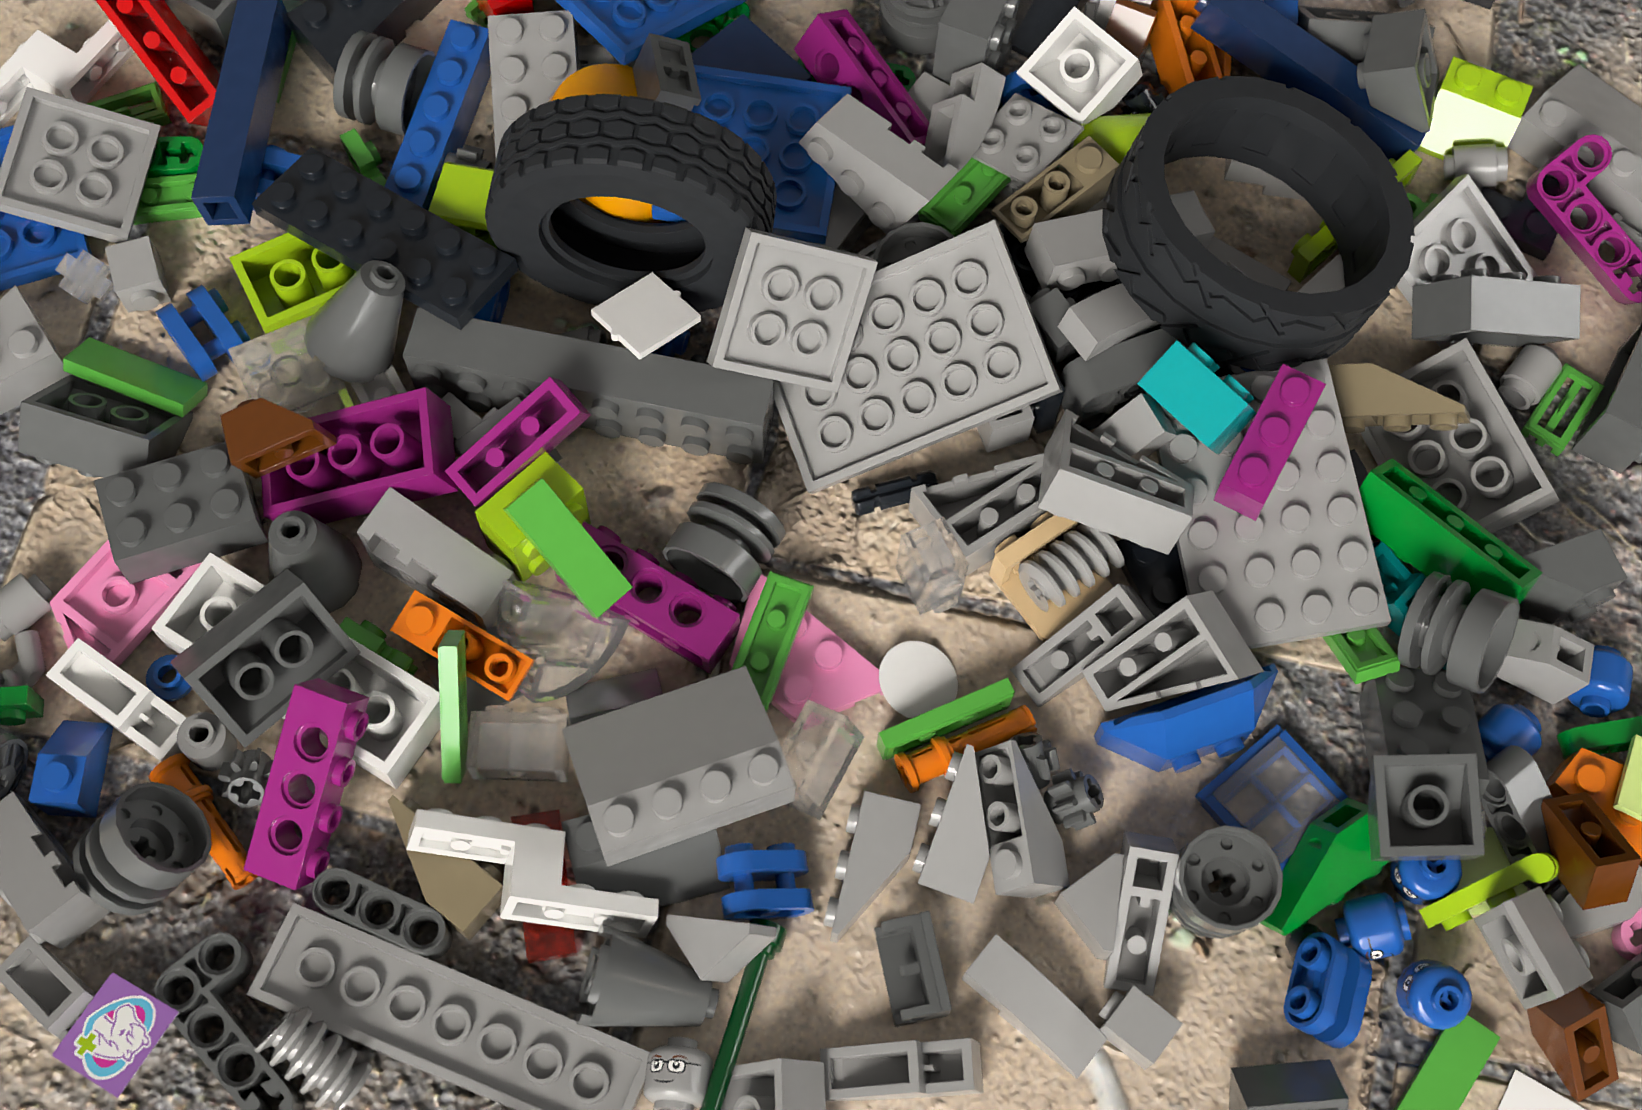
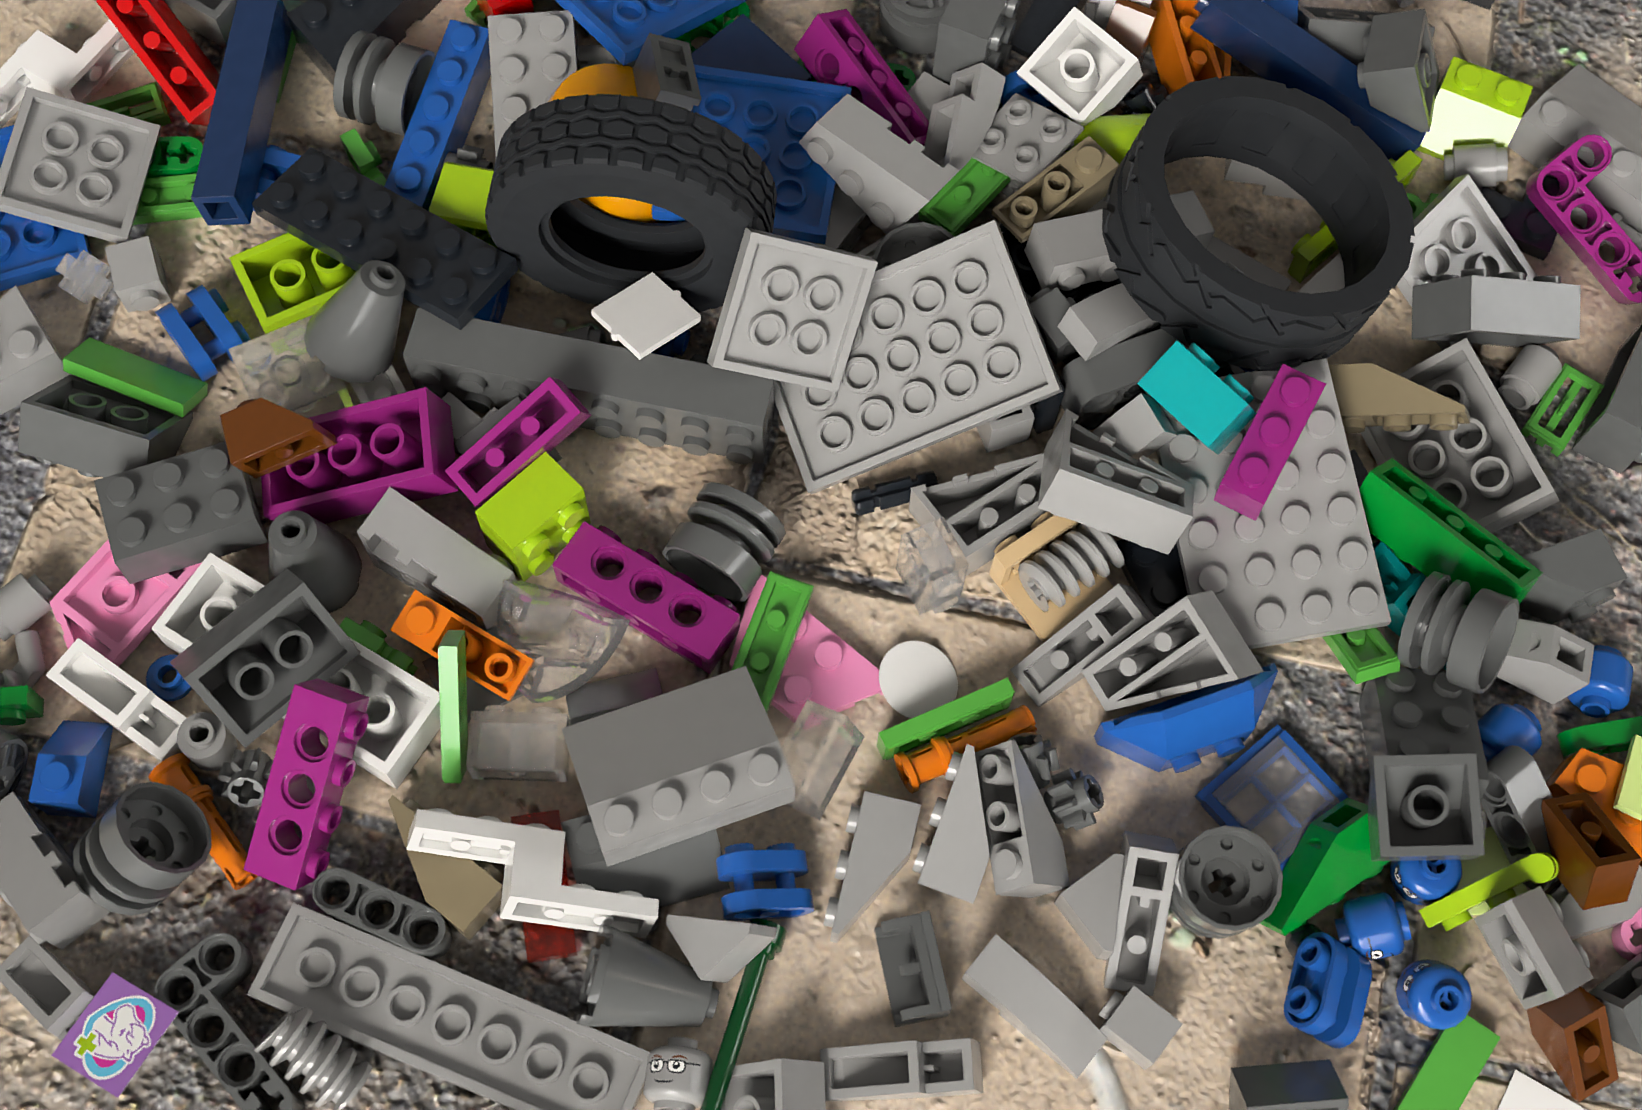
(567, 548): bright green tile -> none

